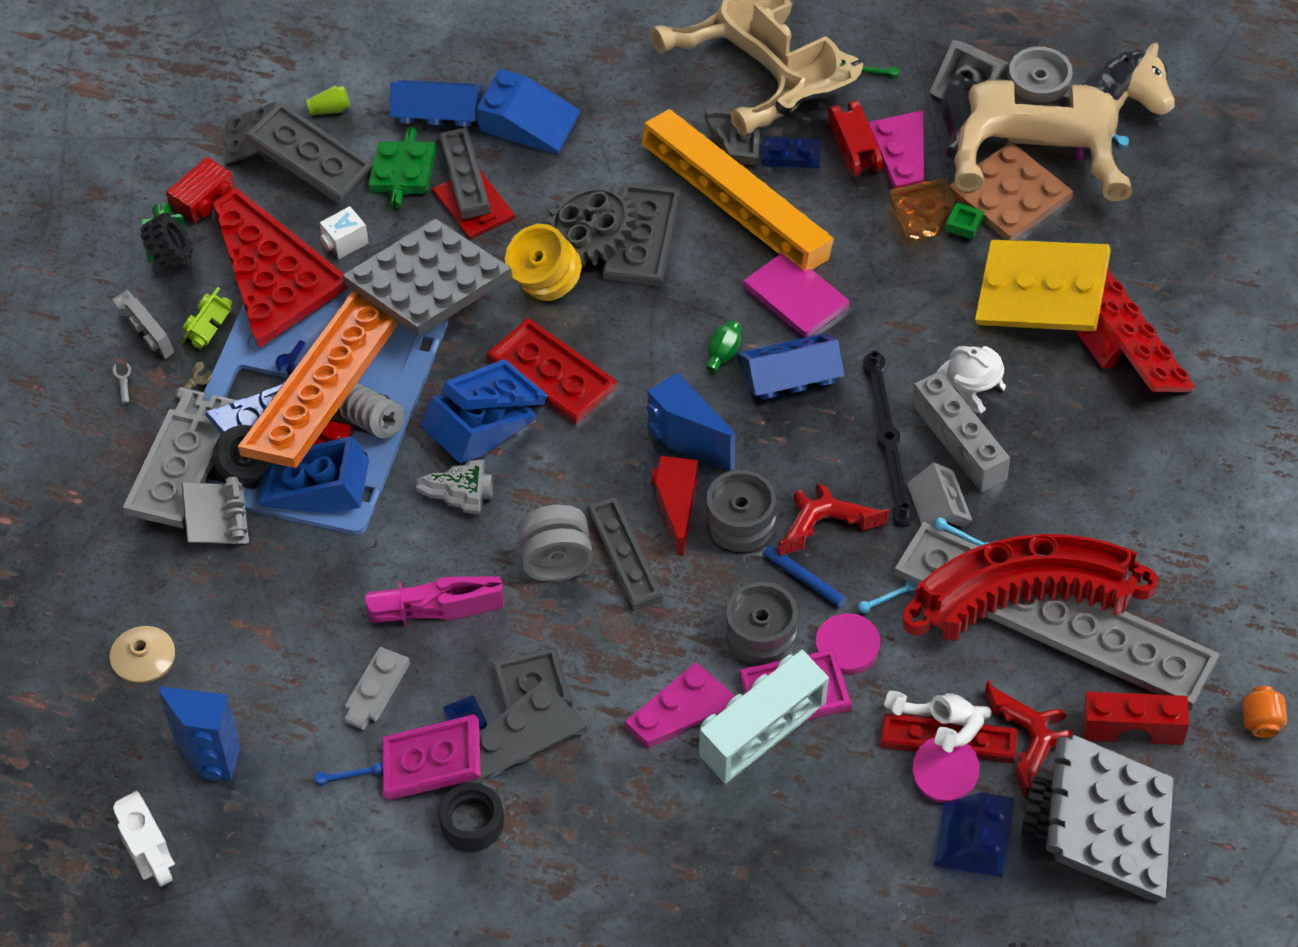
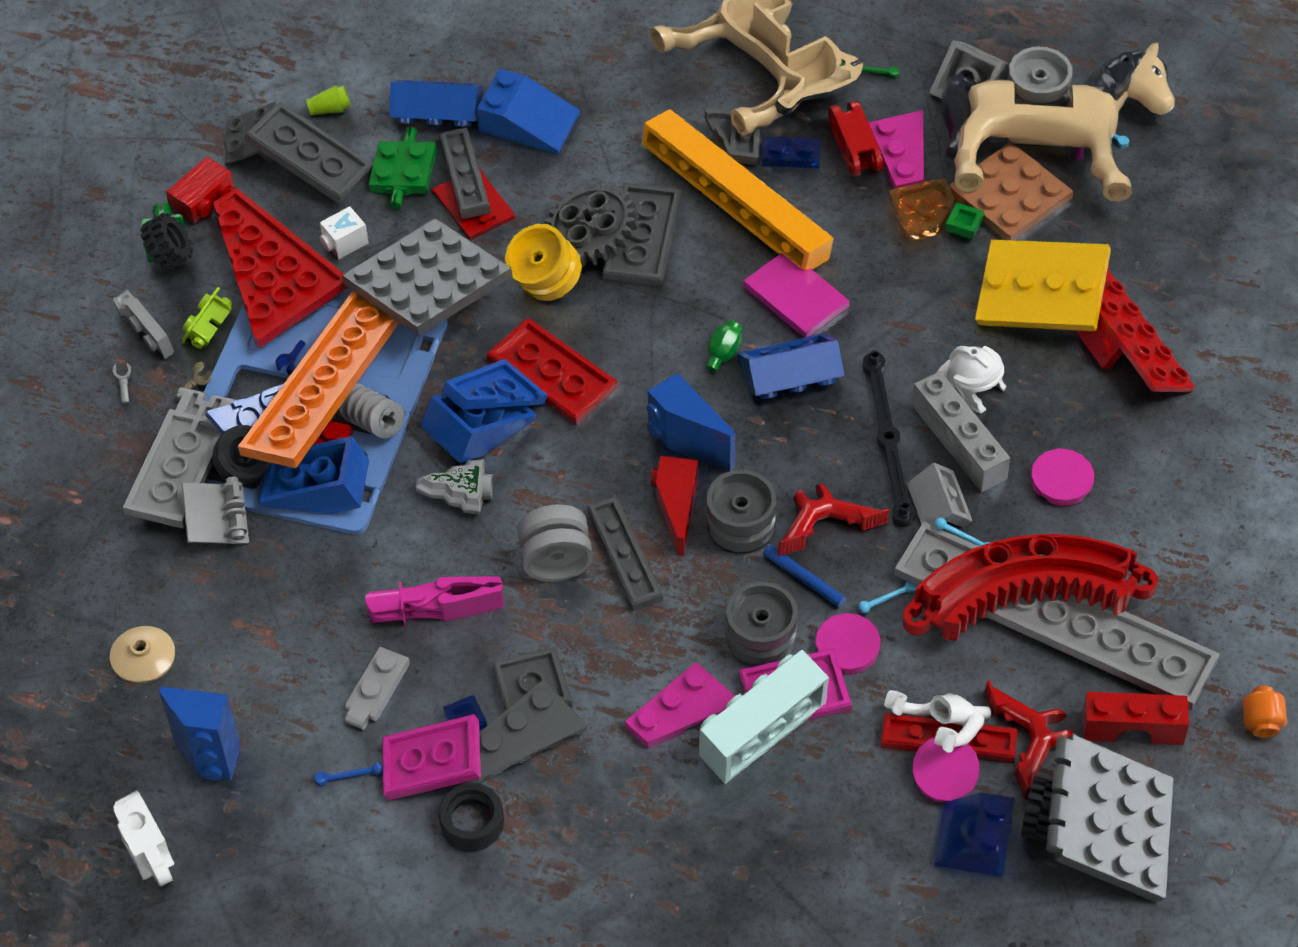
(1062, 477): none -> dark pink tile

